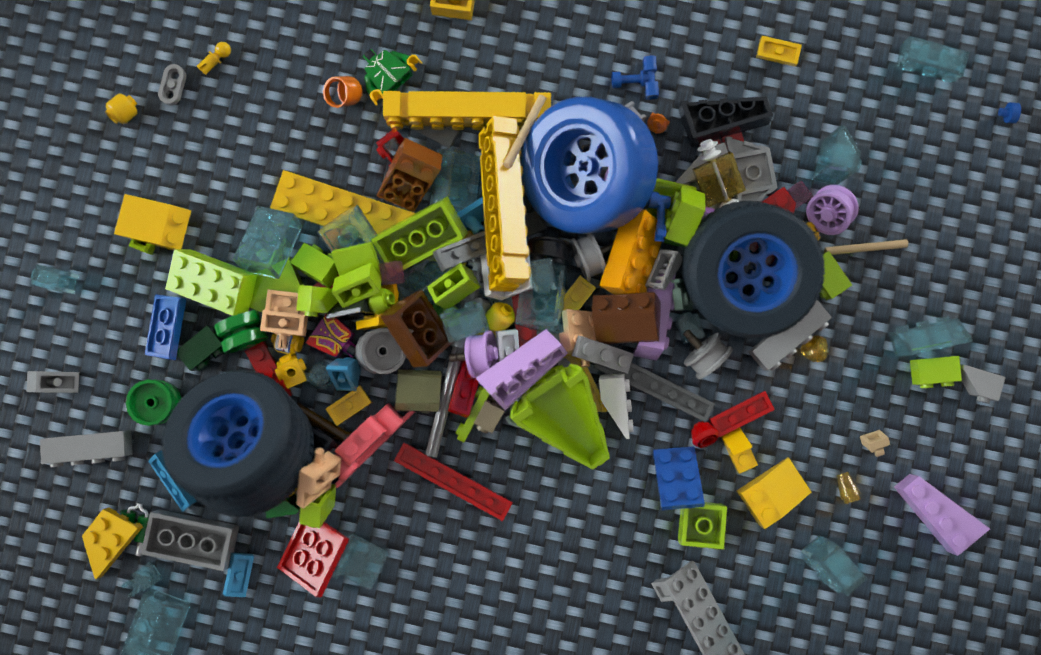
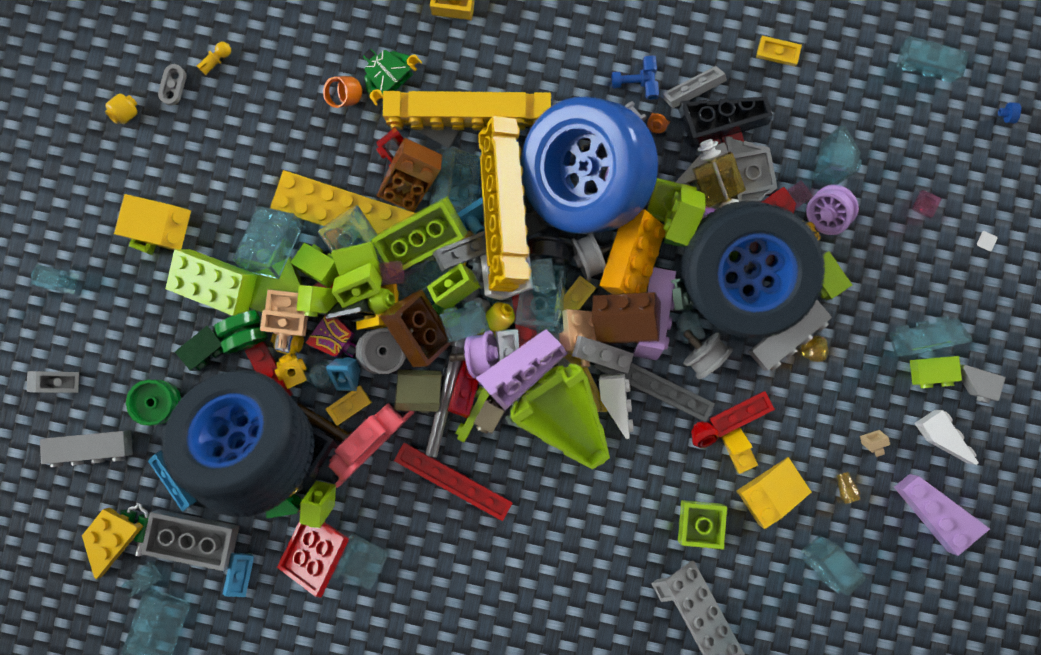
(165, 327): blue tile -> none
(317, 477): light nougat plate -> none
(524, 131): tan bar -> none
(659, 203): blue brick -> none
(664, 256): light grey slope -> none
(678, 478): blue plate -> none
(695, 86): none -> light grey plate
(867, 247): tan bar -> none
(926, 204): none -> clear pink plate
(939, 431): none -> white slope
(987, 241): none -> white sticker

